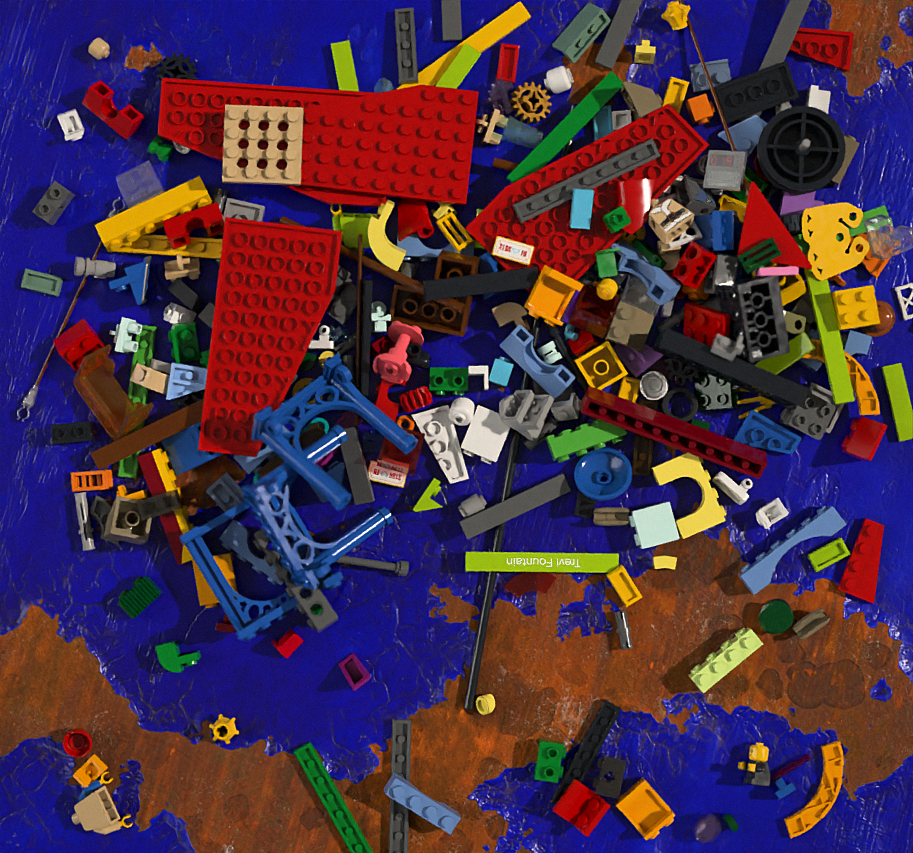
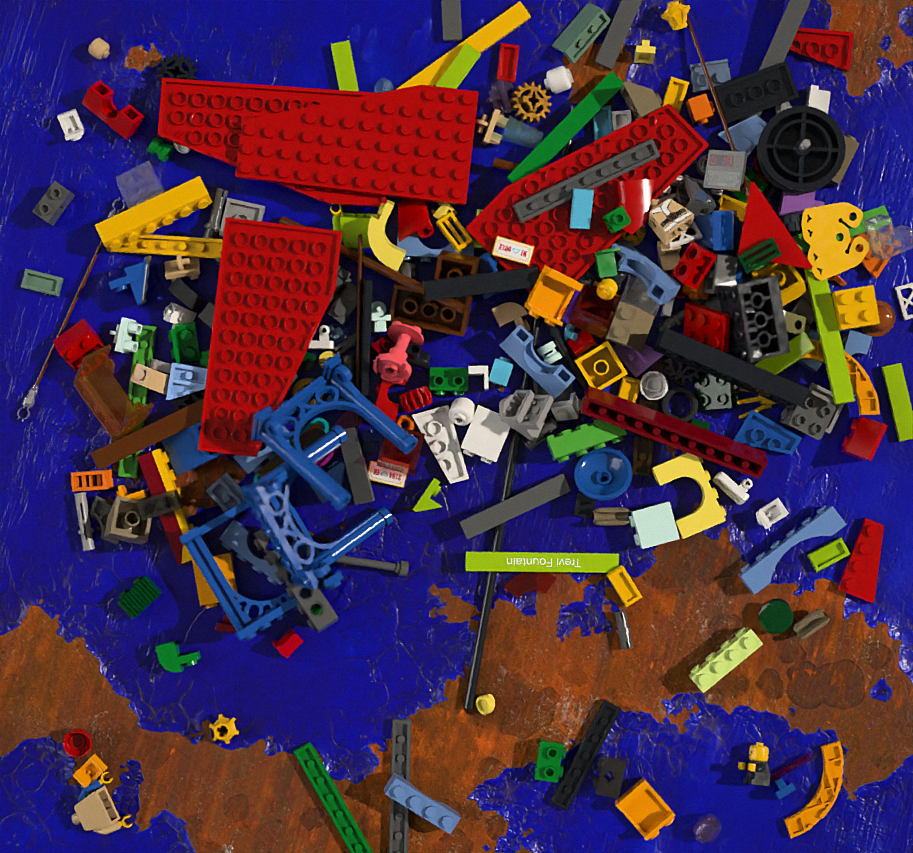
(73, 432): black brick -> none
(97, 268): light grey axle -> none
(180, 227): red arch -> none
(271, 174): tan piece -> none
(354, 671): magenta slope -> none
(406, 46): dark grey tile -> none
(472, 505): light grey brick -> none
(581, 807): red bracket -> none
(649, 253): dark green tile -> none
(664, 562): light yellow piece -> none
(727, 348): light grey bracket -> none
(730, 822): dark green tile -> none
(776, 271): bright pink tile -> none

